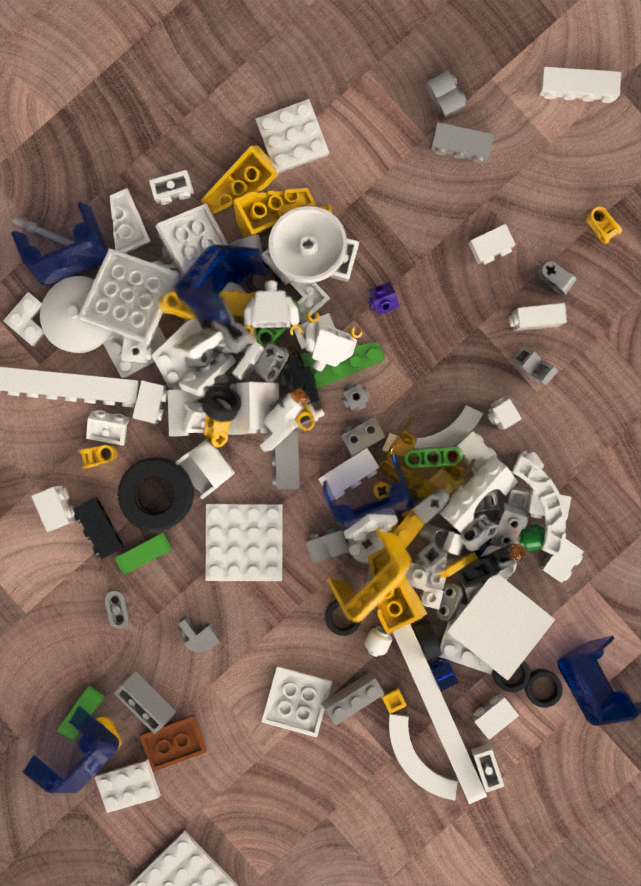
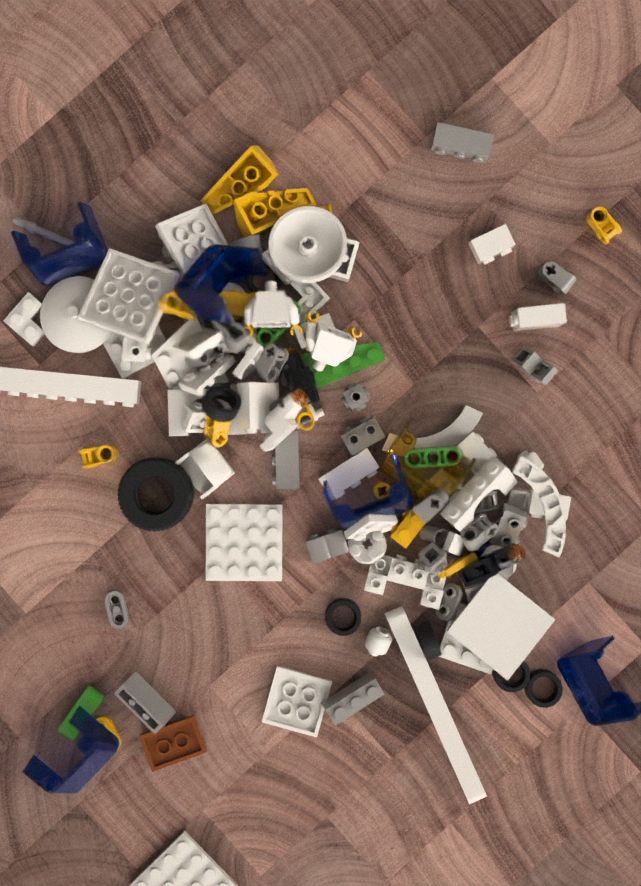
(54, 507): white brick -> none
(98, 528): black brick -> none
(107, 427): white bracket -> none
(127, 224): white wing -> none
(127, 786): white plate -> none
(143, 553): bright green beam -> none
(150, 402): white brick -> none
(171, 187): white brick -> none
(201, 640): light grey brick -> none
(292, 136): white plate -> none
(359, 605): yellow windscreen -> none
(383, 298): dark purple brick -> none
(394, 700): yellow tile -> none
(401, 604): yellow wedge -> none
(413, 765): white tile -> none
(443, 673): clear blue brick -> none
(445, 94): light grey brick -> none
(487, 767): white brick -> none
(494, 716): white brick -> none
(503, 413): white brick -> none
(532, 537): green head -> none
(561, 567): white brick -> none
(579, 84): white brick -> none

